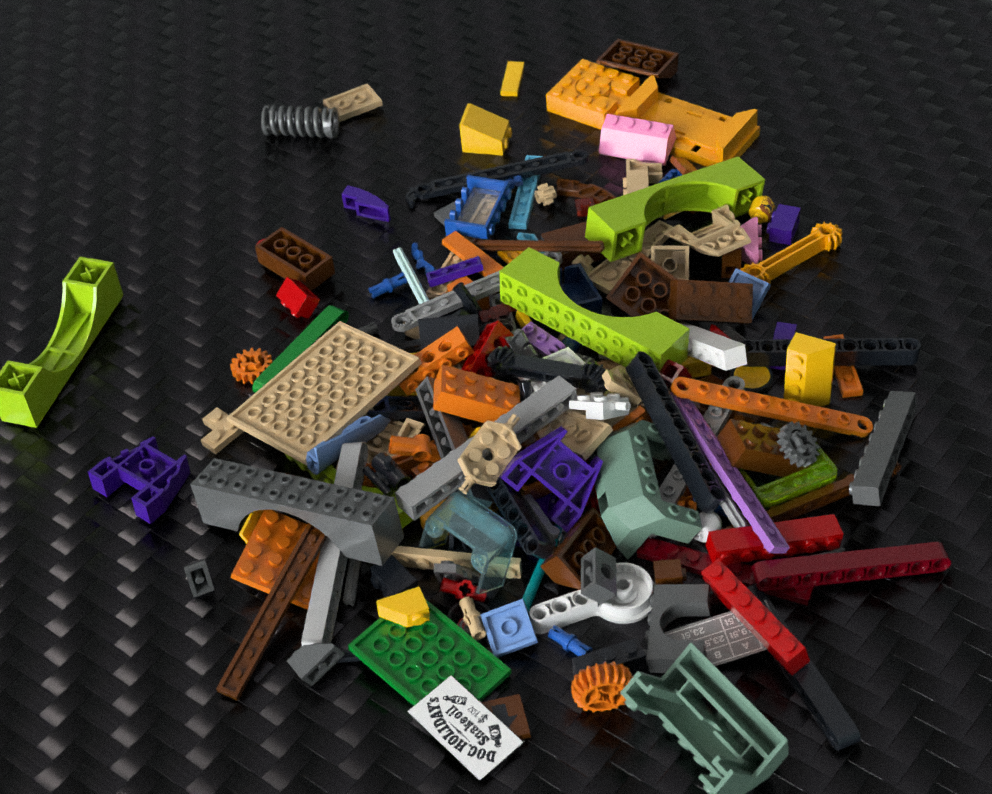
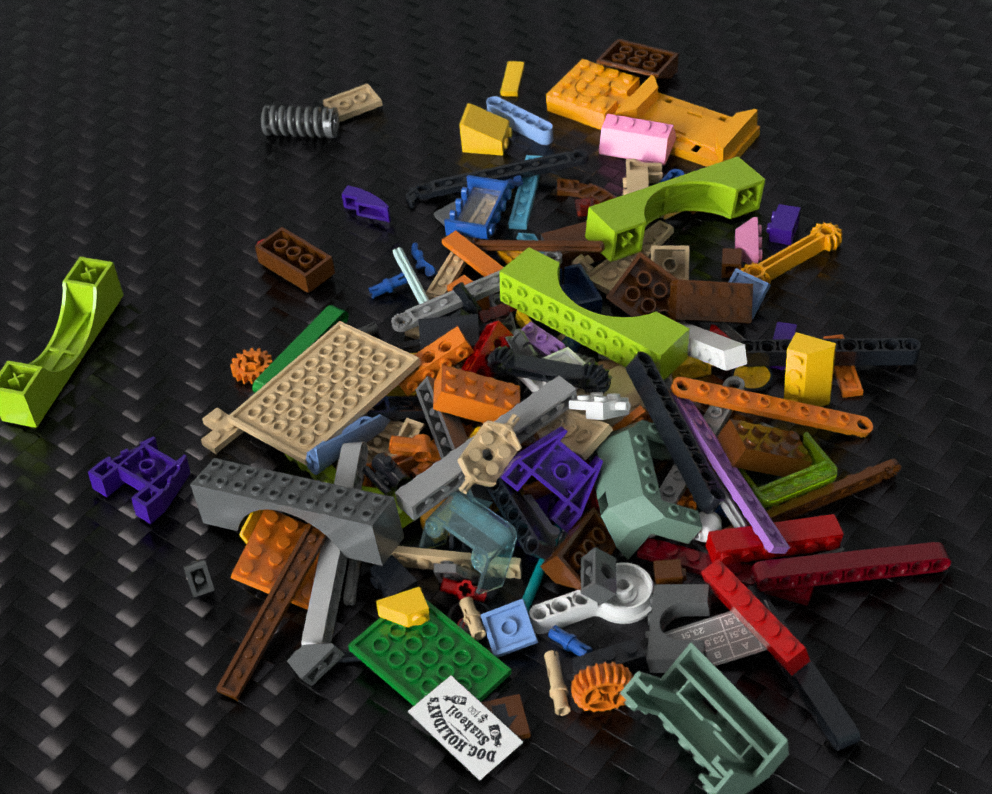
(297, 298): red brick -> none
(454, 271): dark purple tile -> none
(522, 120): none -> light blue beam
(525, 389): black pin -> none
(545, 194): tan gear -> none
(558, 690): none -> tan pin
(621, 383): tan plate -> none
(671, 371): dark red brick -> none
(682, 165): dark orange tile -> none
(713, 239): tan wedge -> none
(762, 208): yellow head -> none
(798, 444): dark grey gear -> none
(883, 448): dark grey brick -> none

